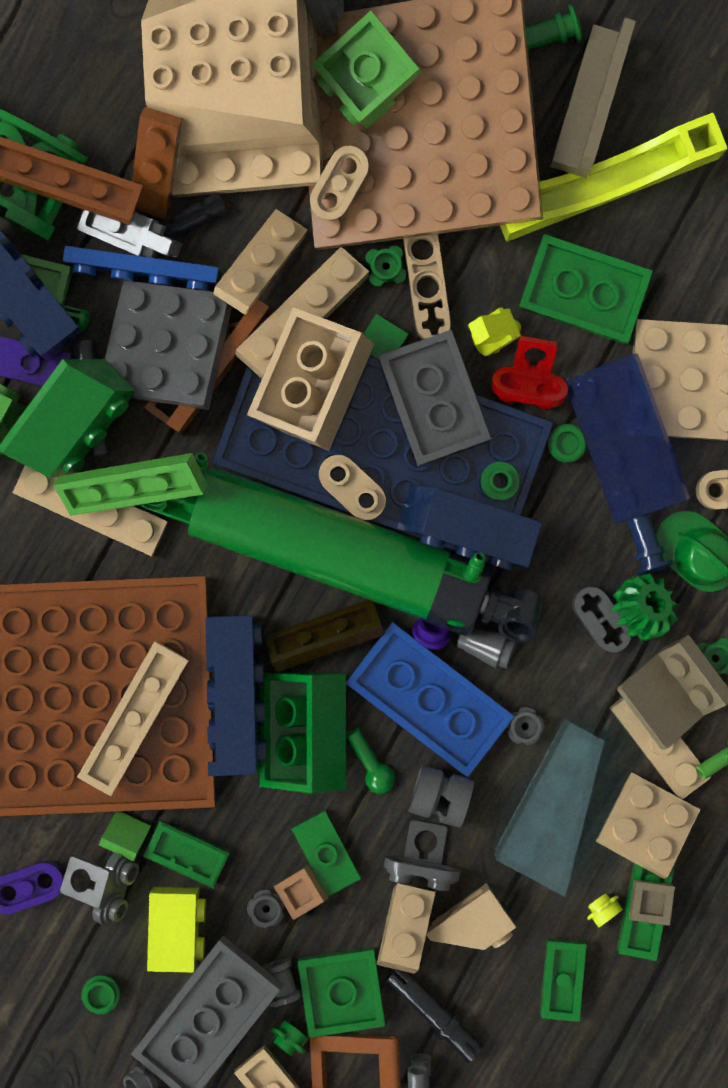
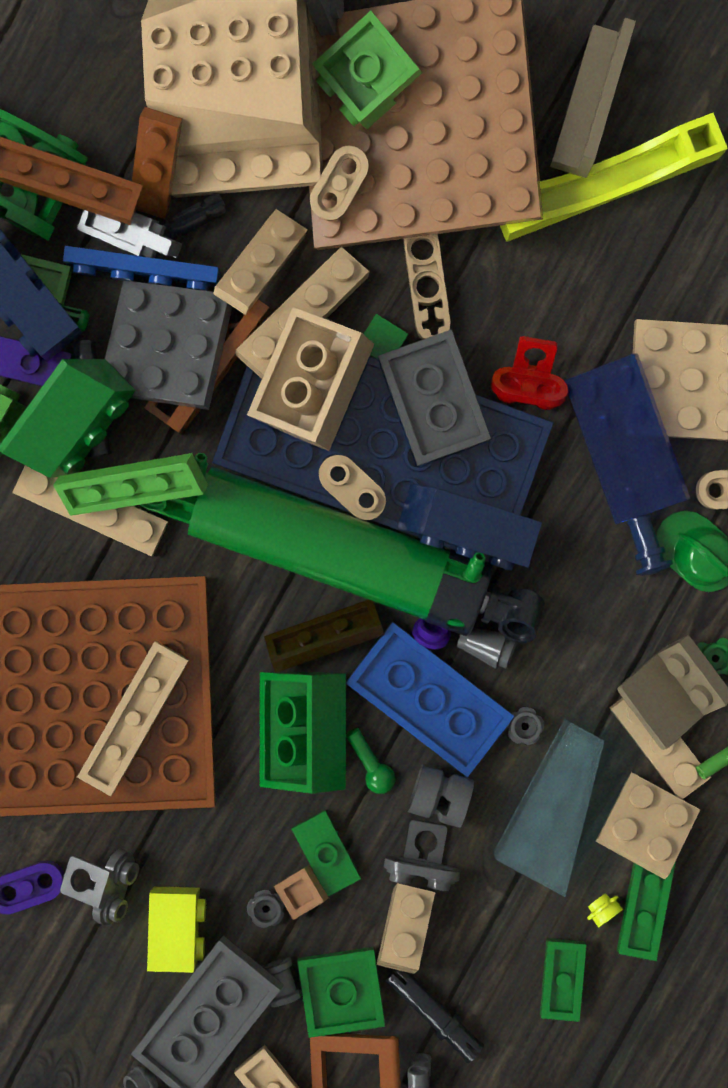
(101, 994): green plate -> none
(124, 835): bright green tile -> none
(186, 853): green plate -> none
(234, 695): dark blue wedge -> none
(289, 1039): green plate -> none
(378, 258): green plate -> none
(474, 922): tan slope -> none
(487, 481): green plate -> none
(494, 331): neon yellow piece -> none
(555, 30): green pin -> none
(566, 443): green tile -> none
(585, 289): green plate -> none
(594, 625): dark grey beam -> none
(645, 607): green gear -> none
(651, 902): dark tan plate -> none

